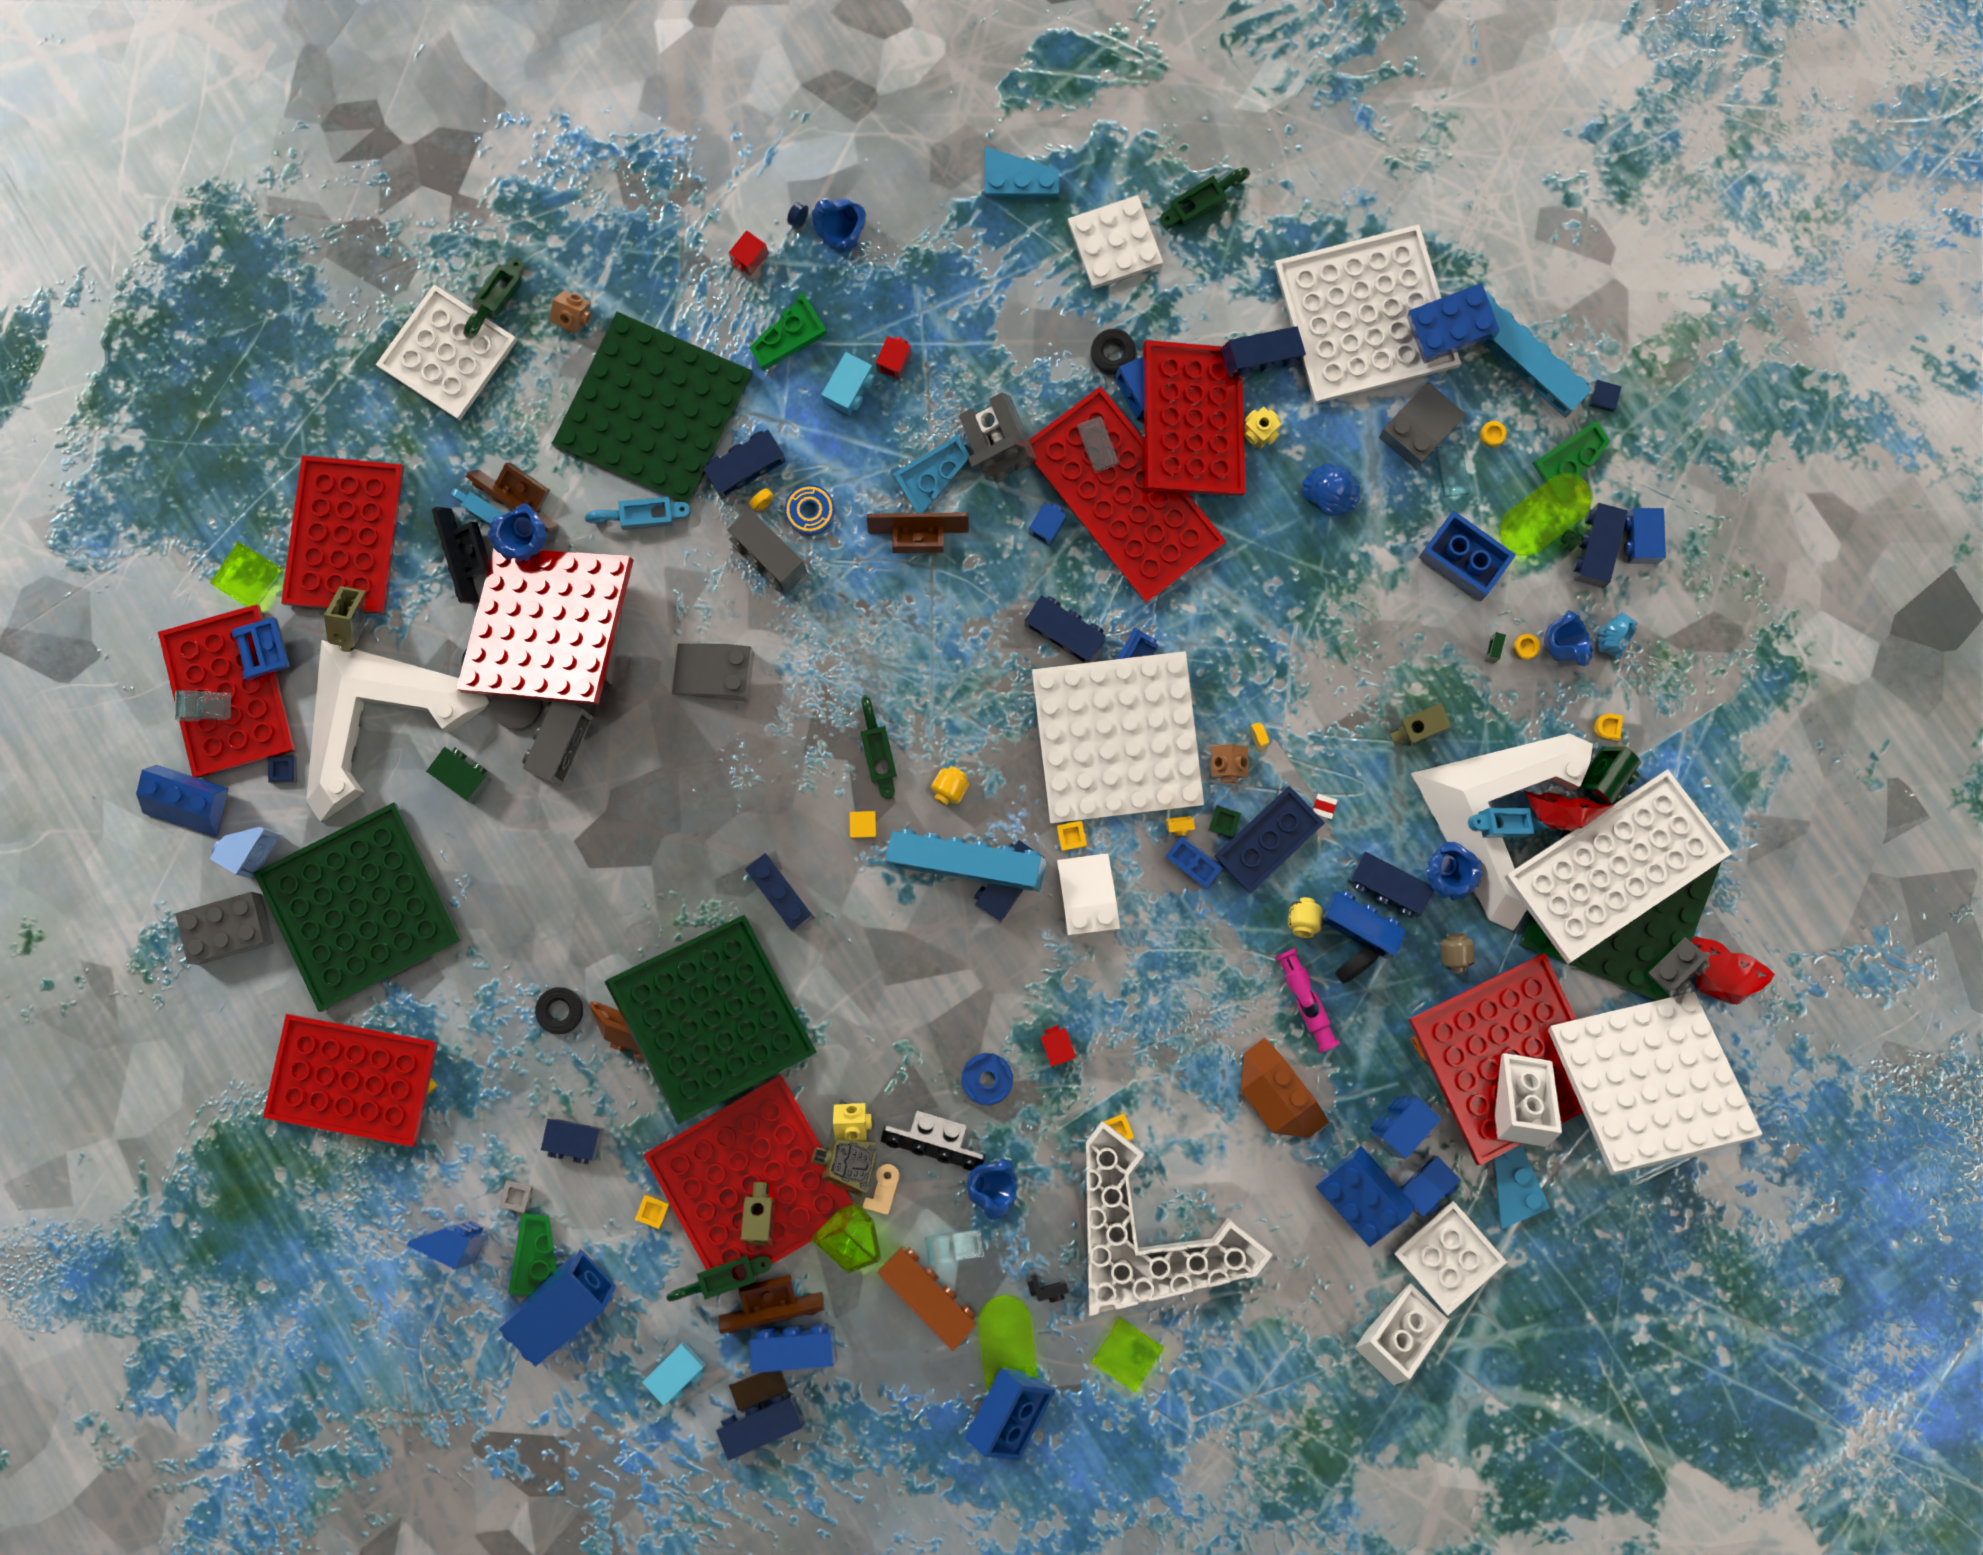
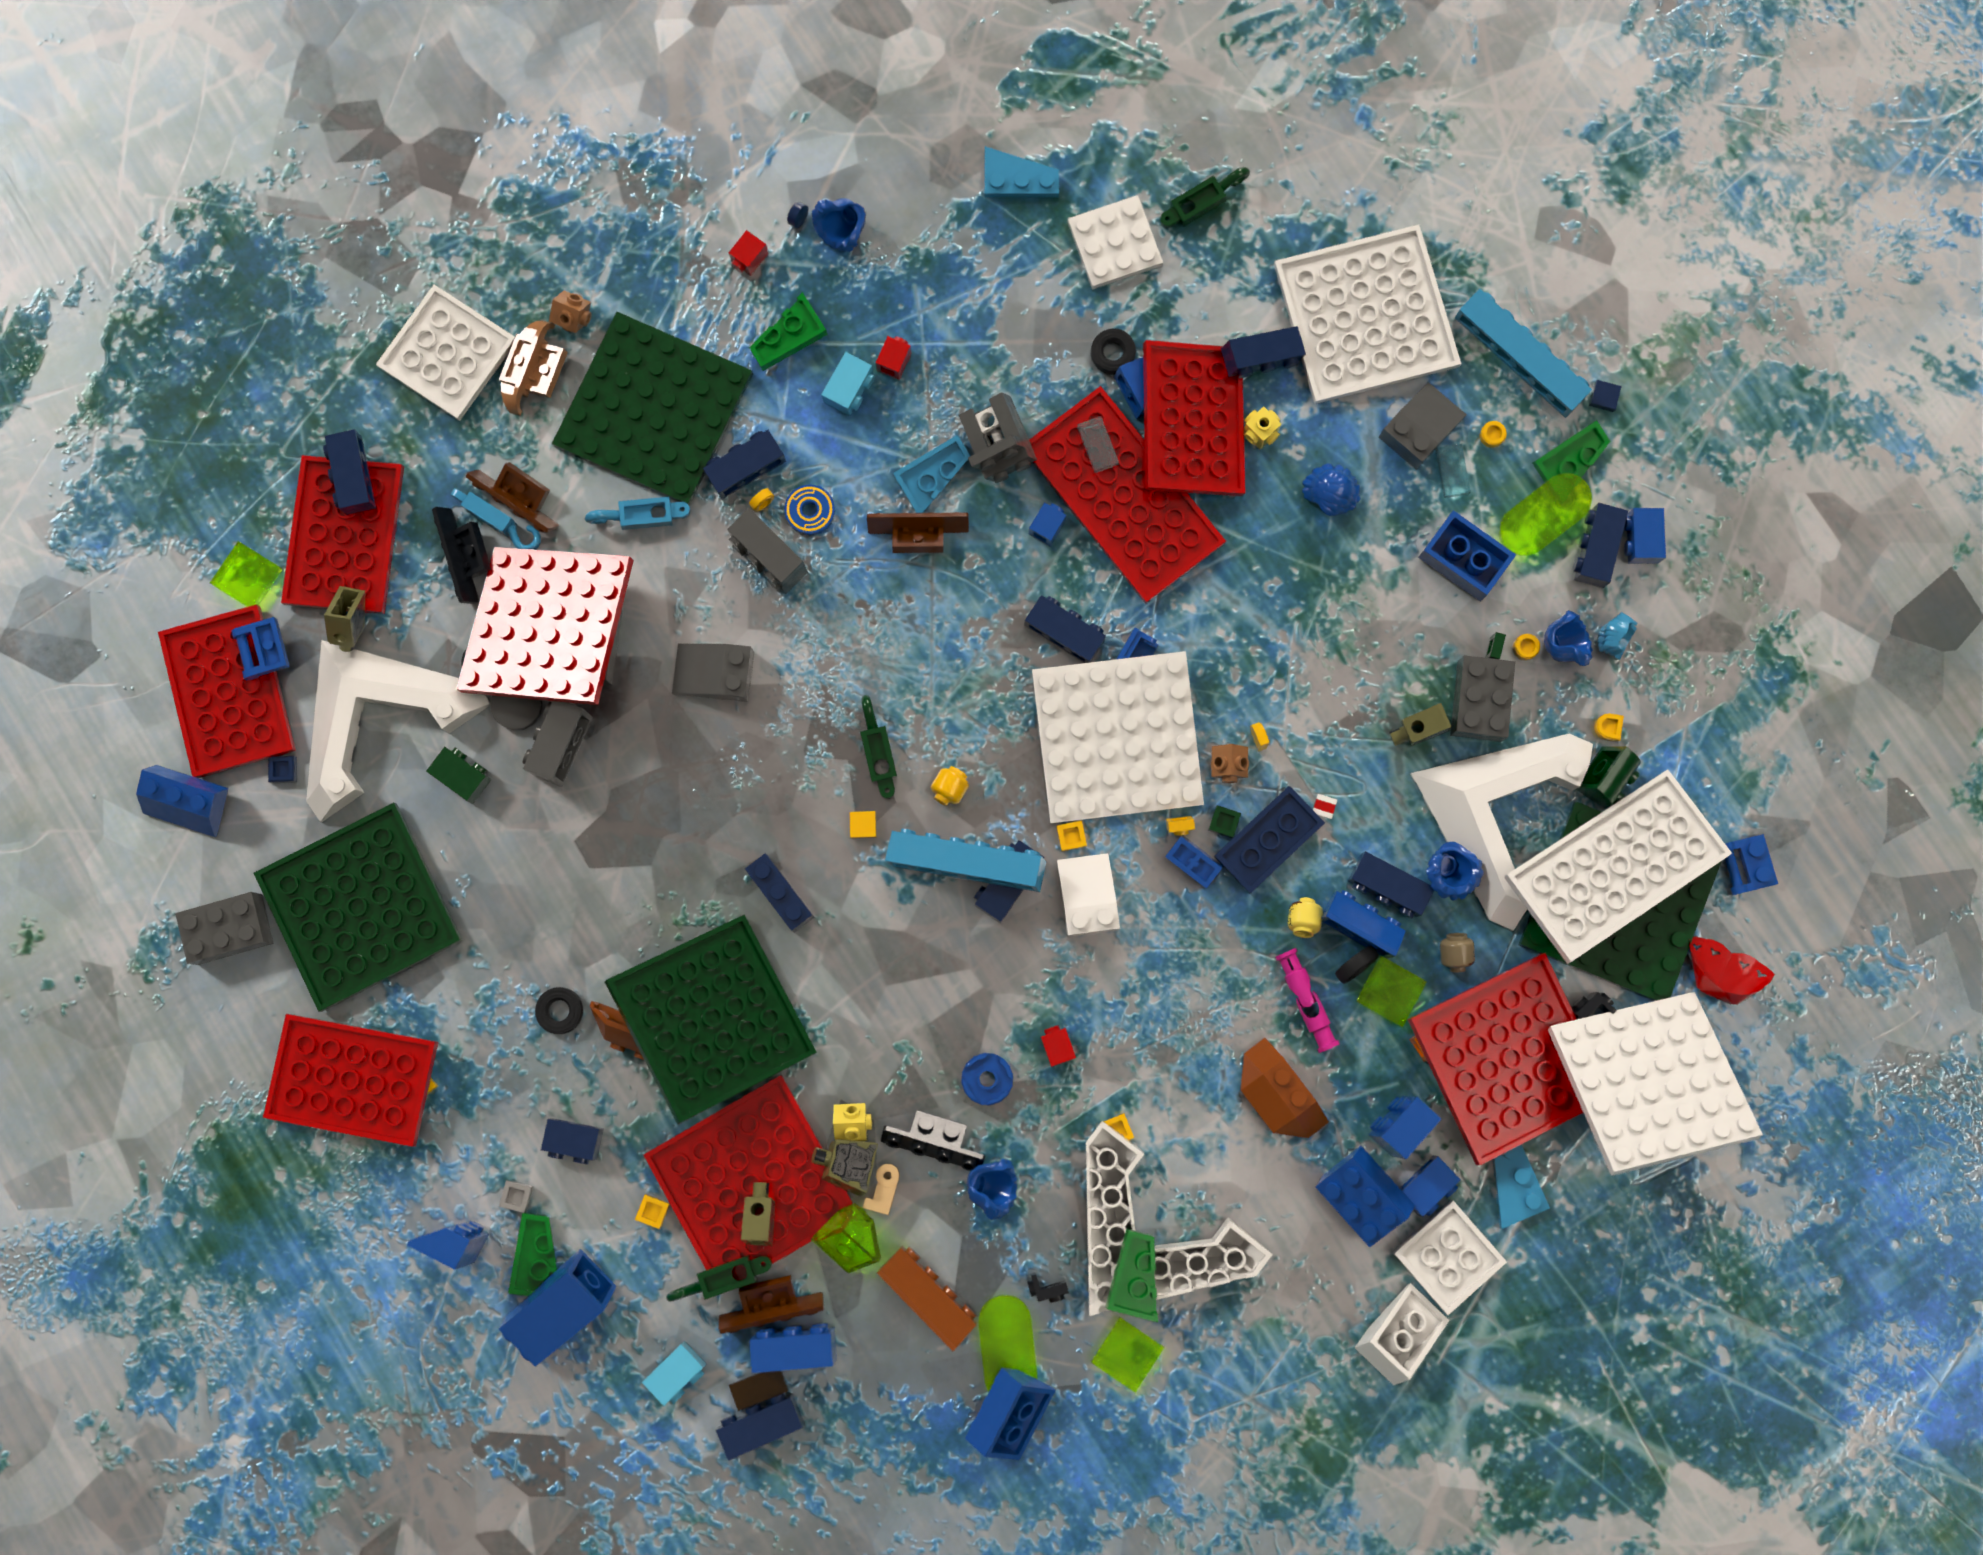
(202, 705): clear light blue plate -> none
(245, 850): light blue slope -> none
(349, 472): none -> dark blue brick
(491, 298): dark green piece -> none
(518, 534): blue hair -> none
(531, 366): none -> medium nougat plate
(953, 1246): clear light blue plate -> none
(1134, 1278): none -> green wing
(1391, 991): none -> clear neon green tile
(1453, 323): blue brick -> none
(1482, 698): none -> dark grey brick
(1514, 823): dark azure piece -> none
(1527, 1101): white slope -> none
(1564, 812): red piece -> none
(1570, 539): dark green plate -> none
(1586, 1006): none -> black bracket
(1679, 966): dark grey bracket -> none
(1755, 862): none -> blue plate

